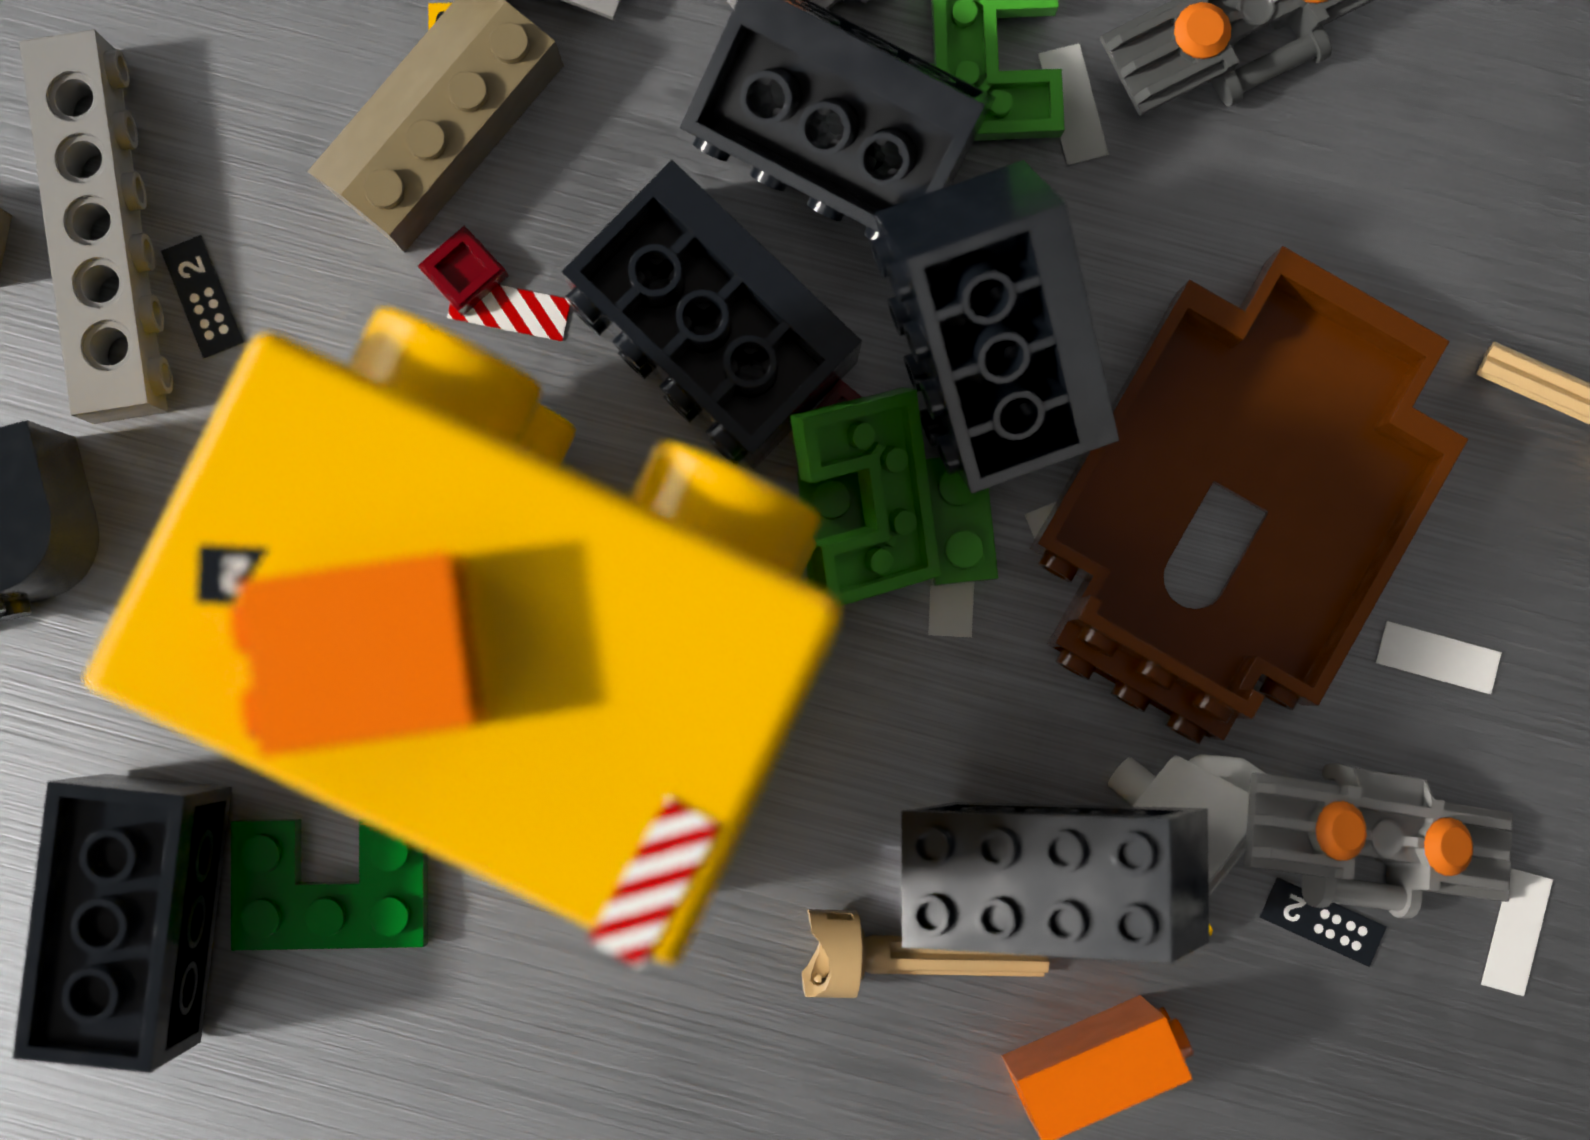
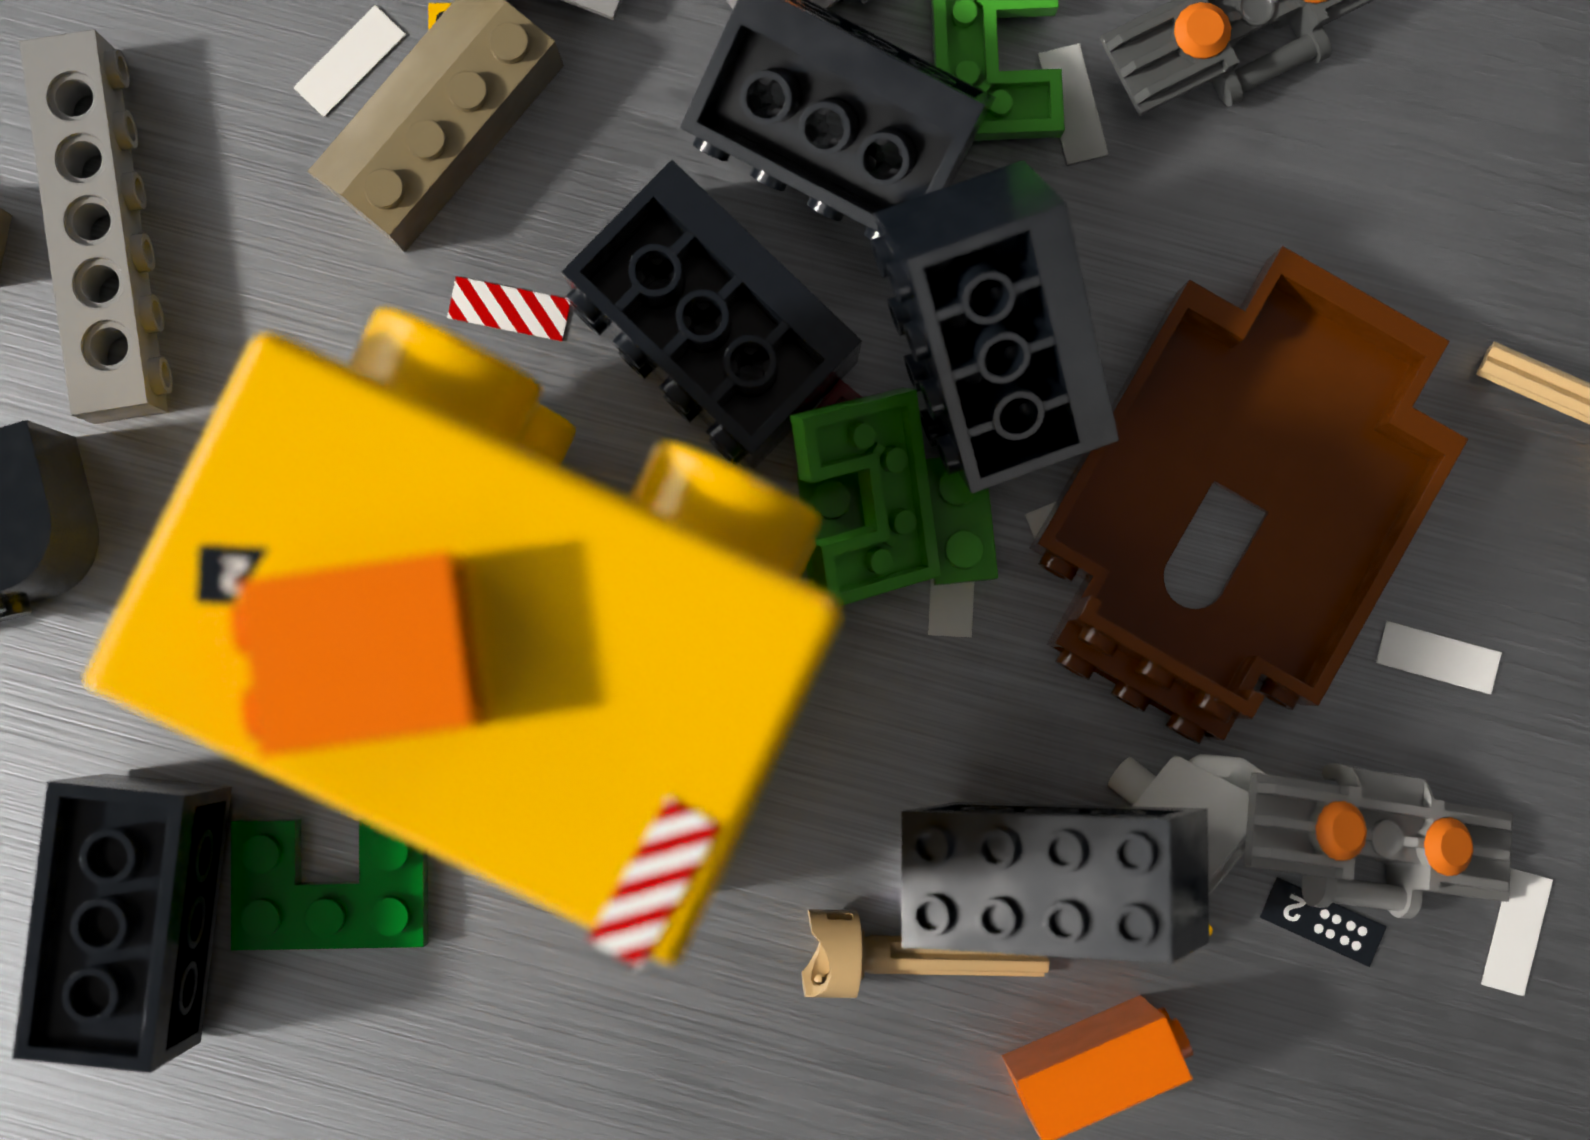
(202, 296): black sticker -> none
(349, 60): none -> white sticker
(463, 270): dark red tile -> none

